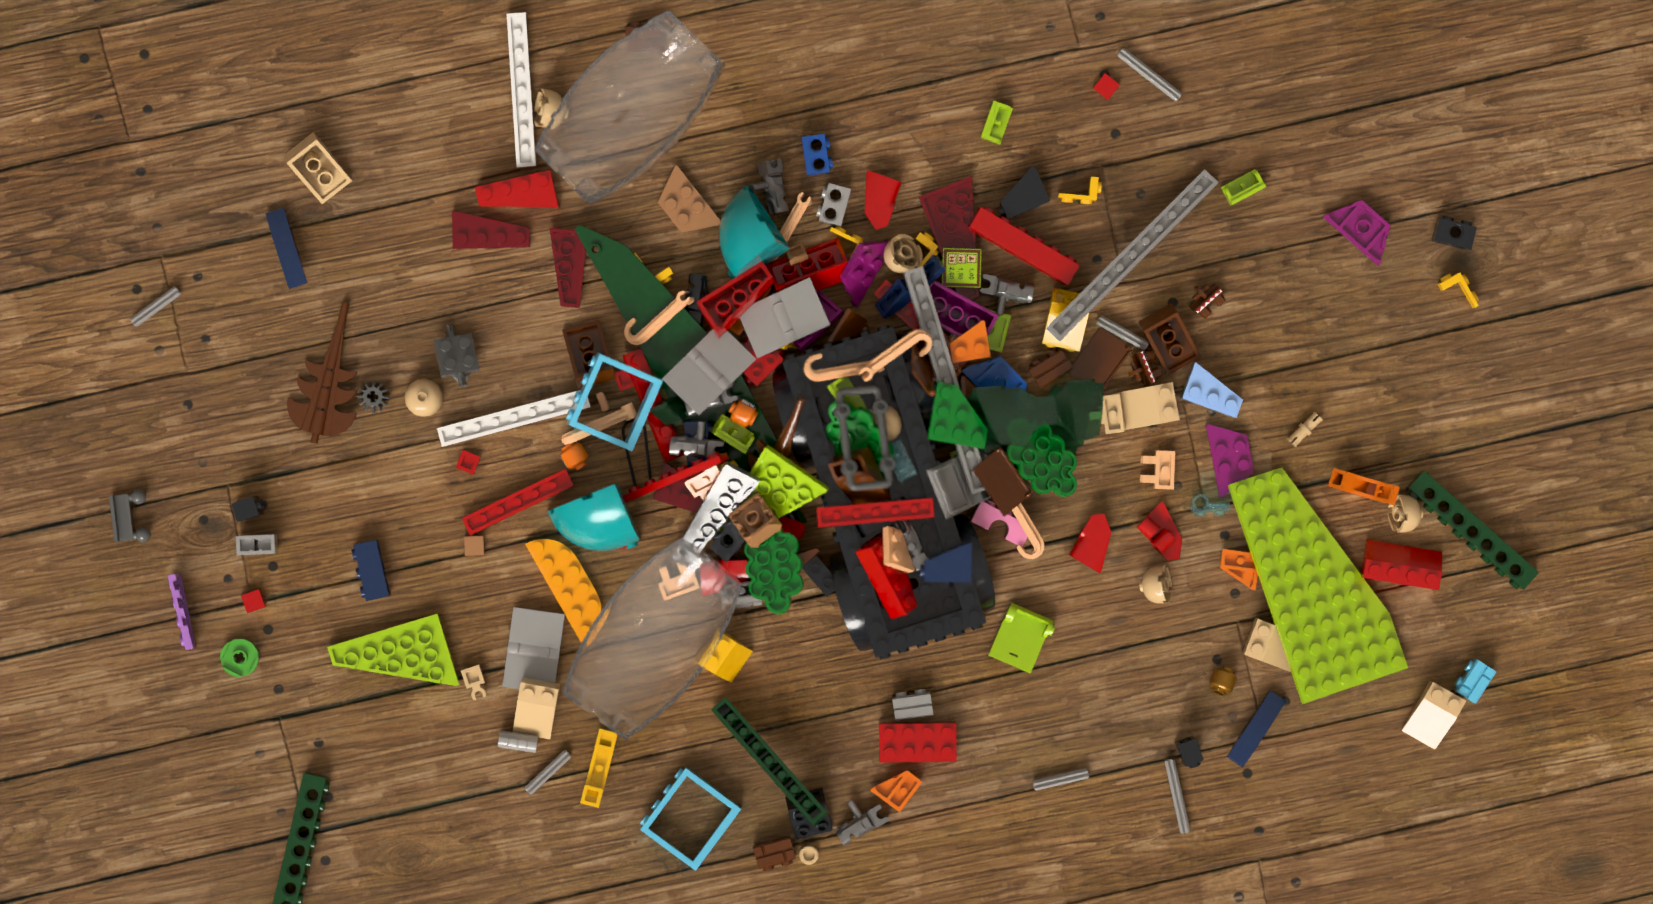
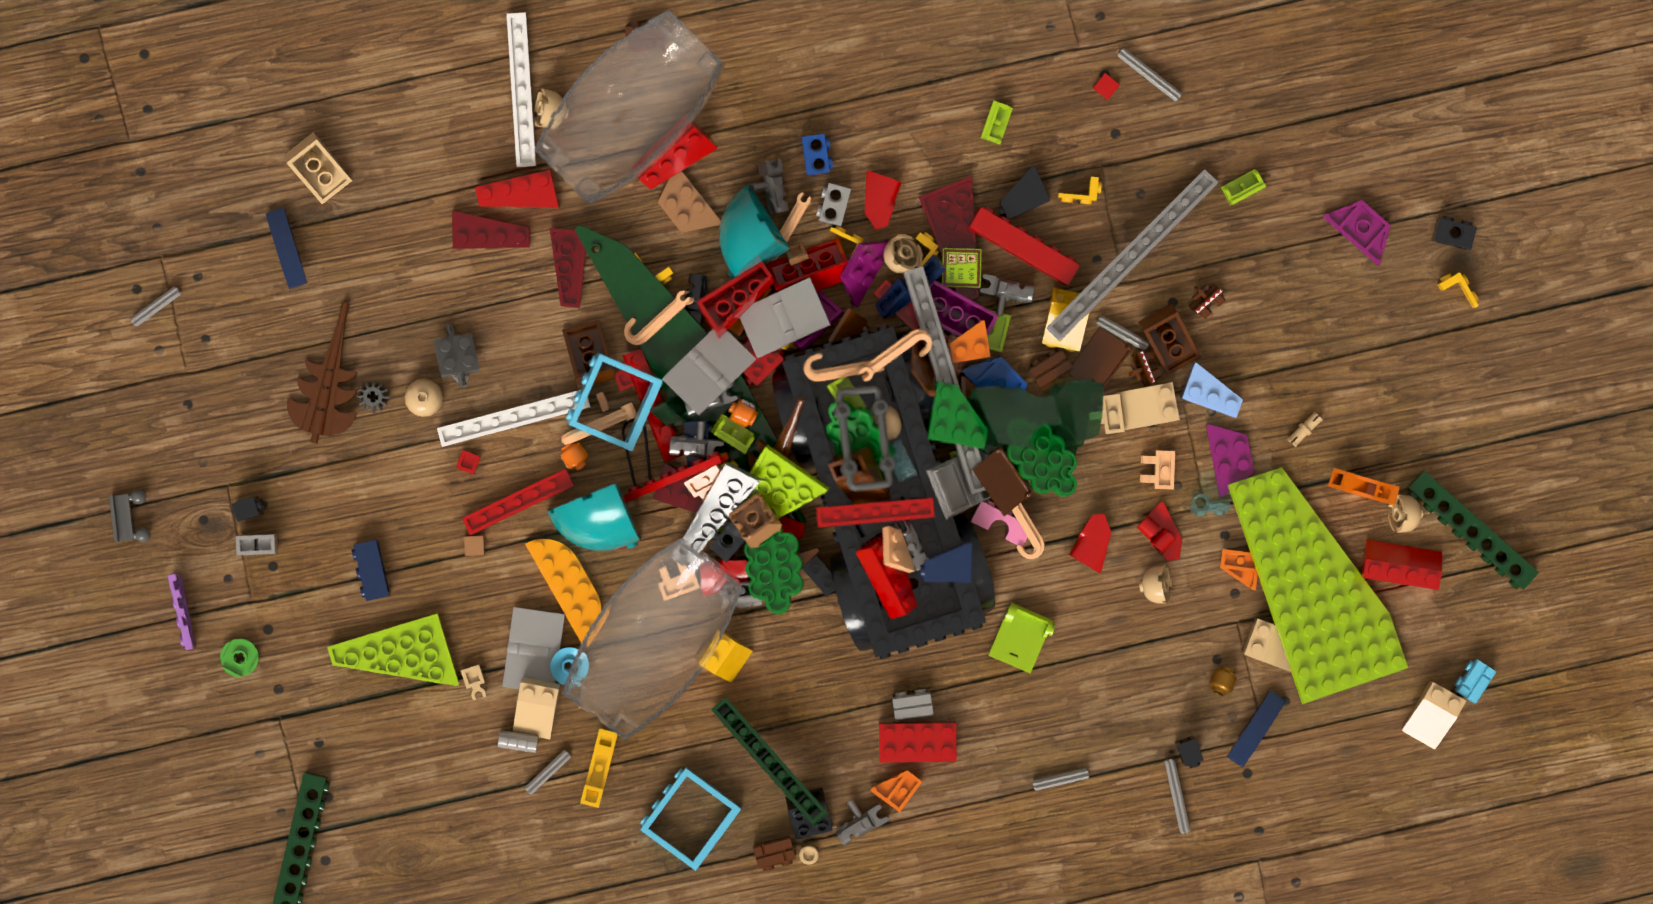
(253, 601): red tile -> none
(558, 661): none -> medium azure dish
(688, 150): none -> red wedge

